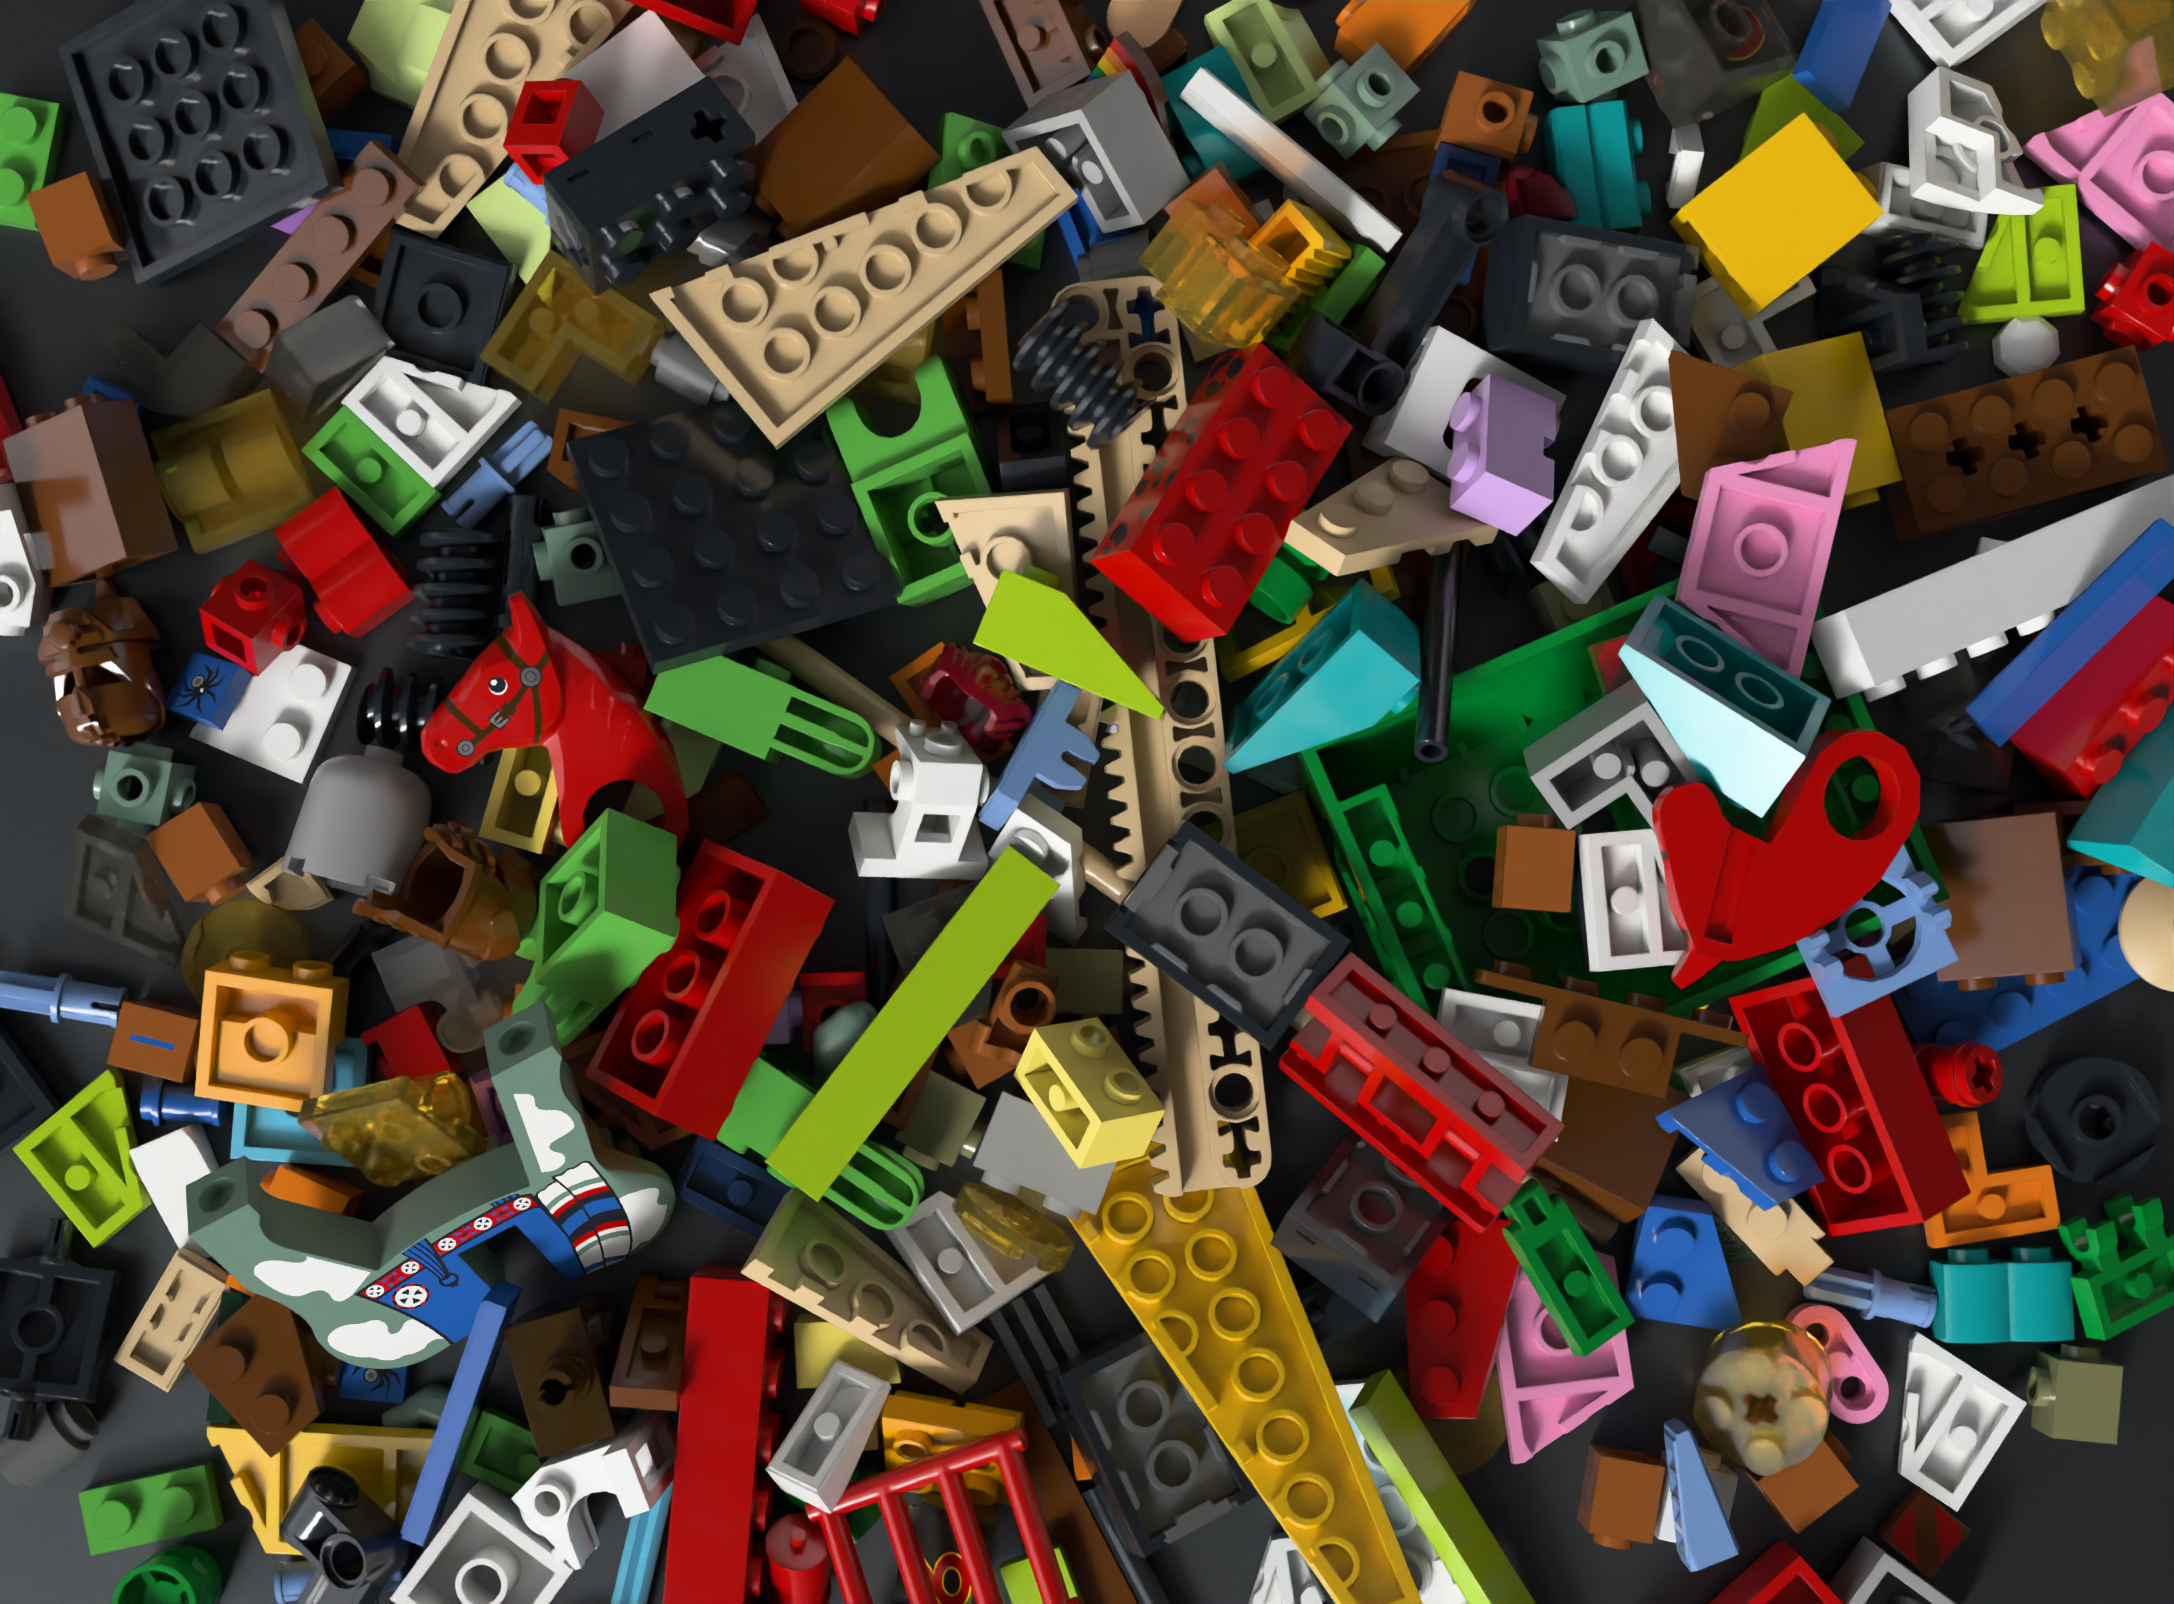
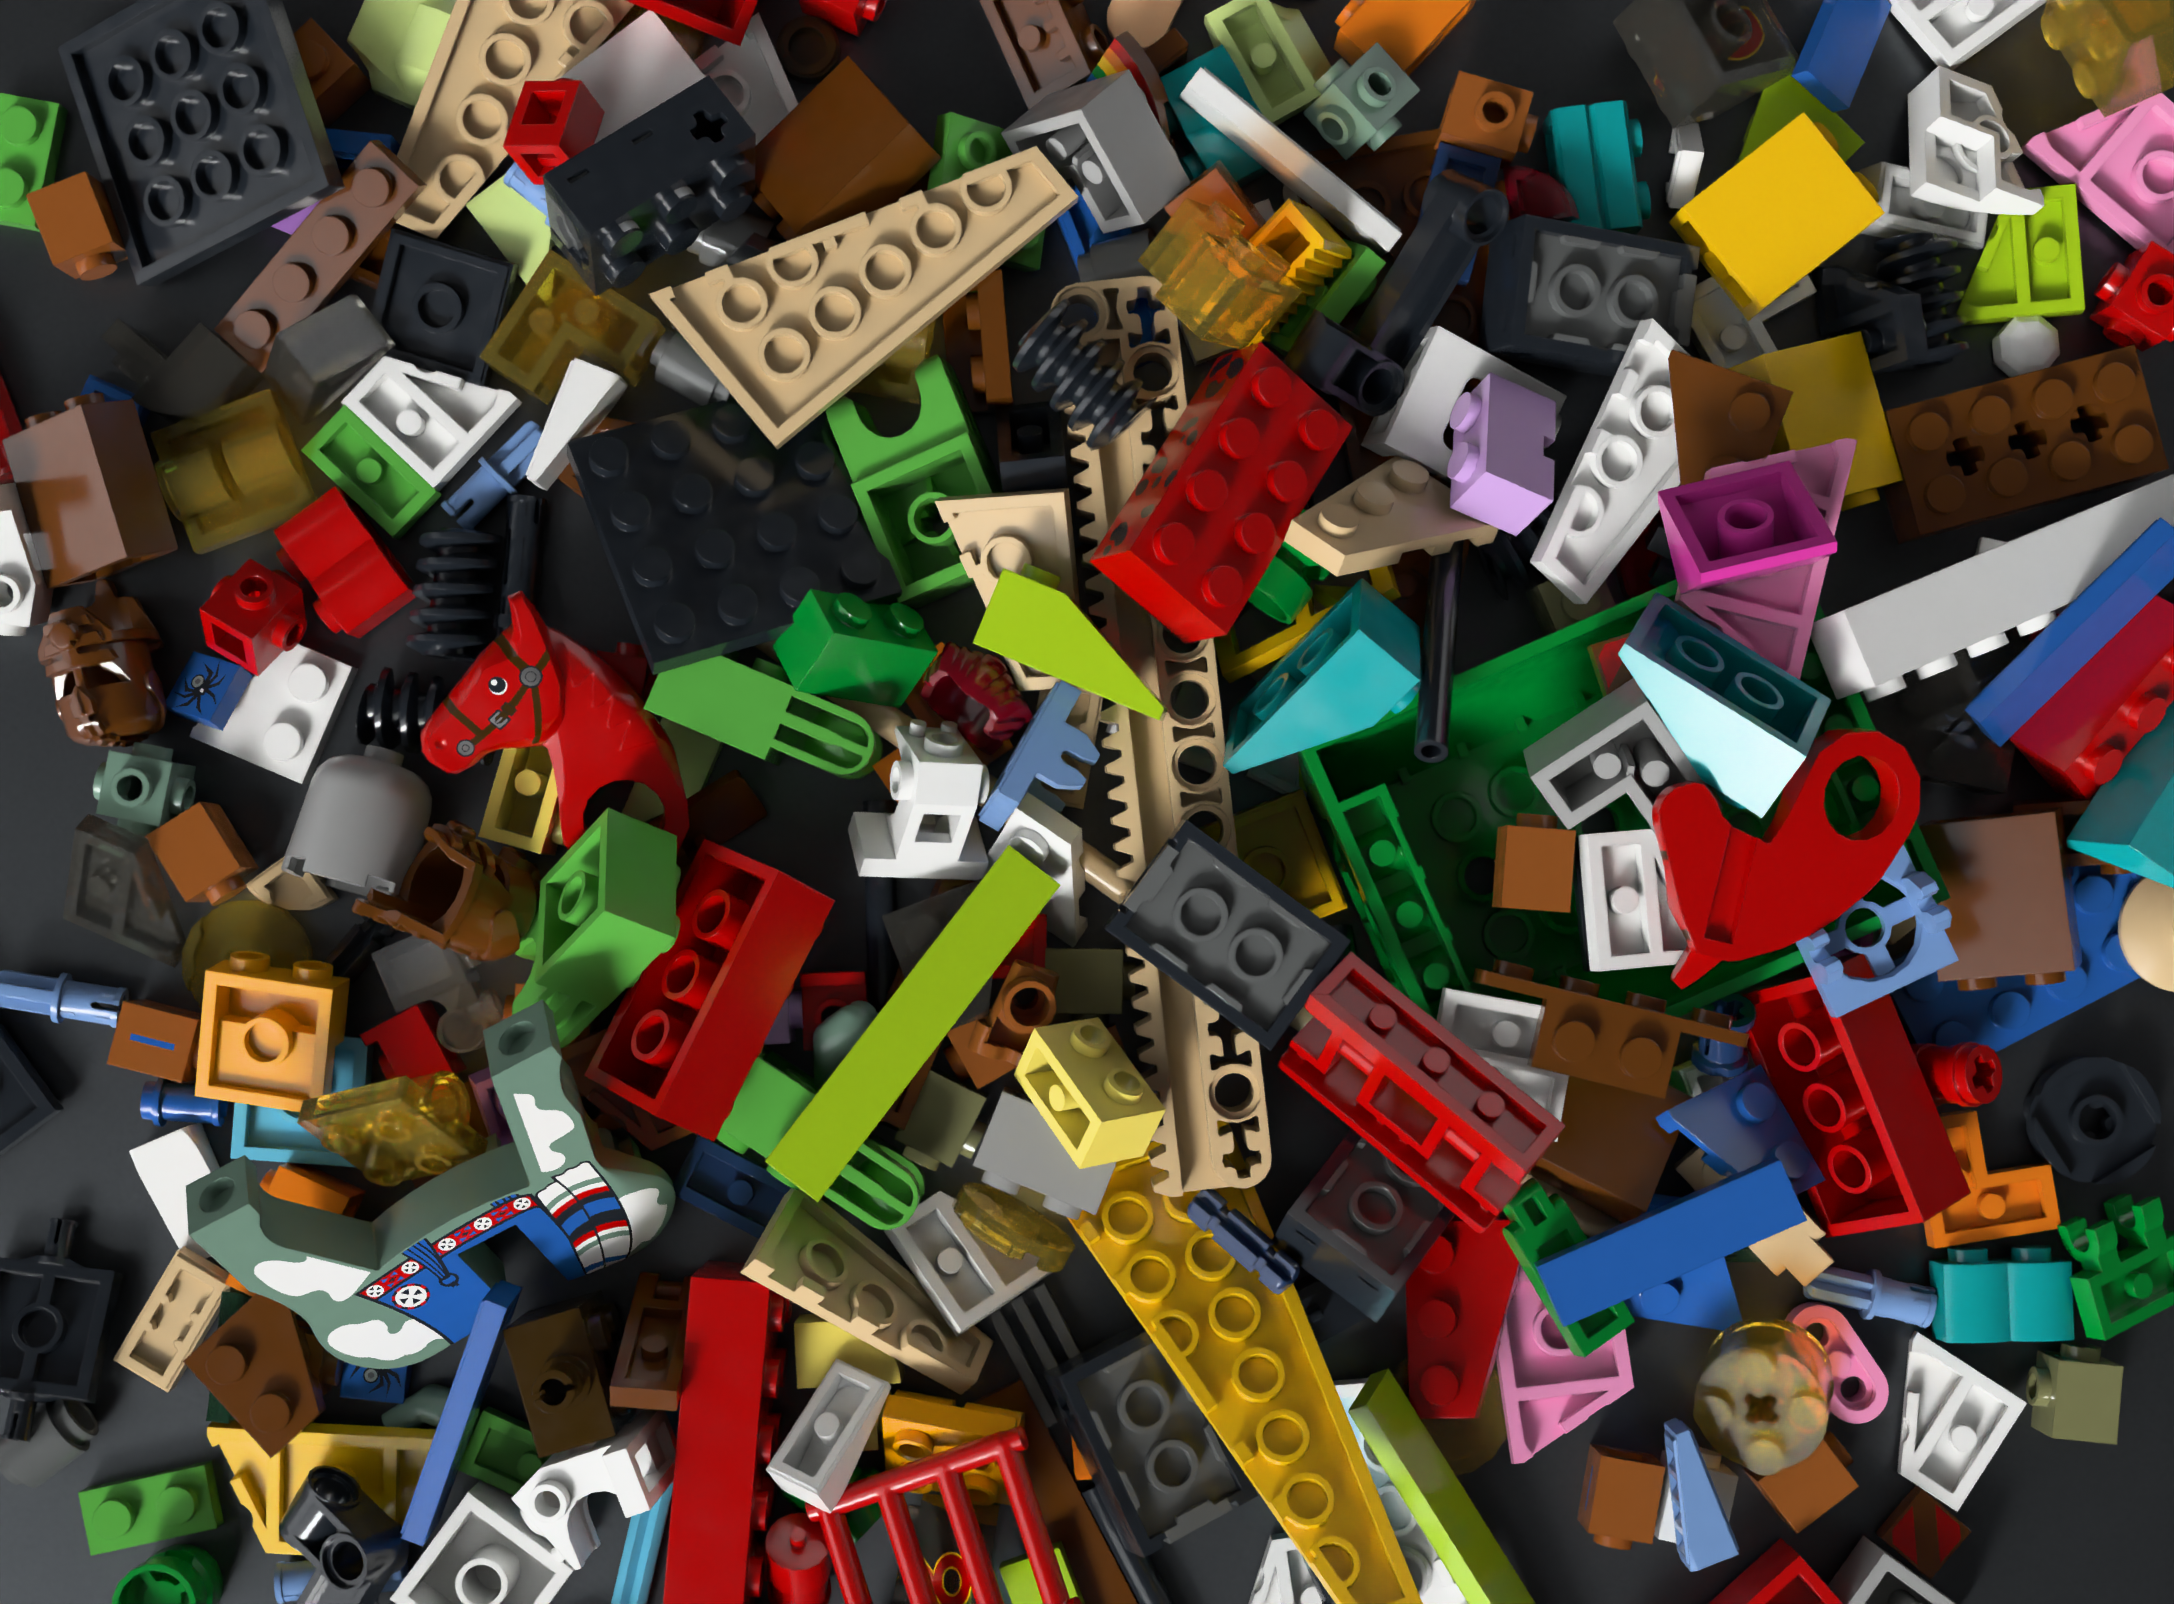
(87, 1161): lime wing -> none
(573, 581): sand green brick -> none
(578, 410): none -> white slope
(855, 649): none -> green brick
(1243, 1240): none -> dark blue axle
(1591, 56): sand green brick -> none
(1670, 1241): none -> blue tile
(1721, 1058): none -> dark blue bush
(1742, 527): none -> dark pink slope

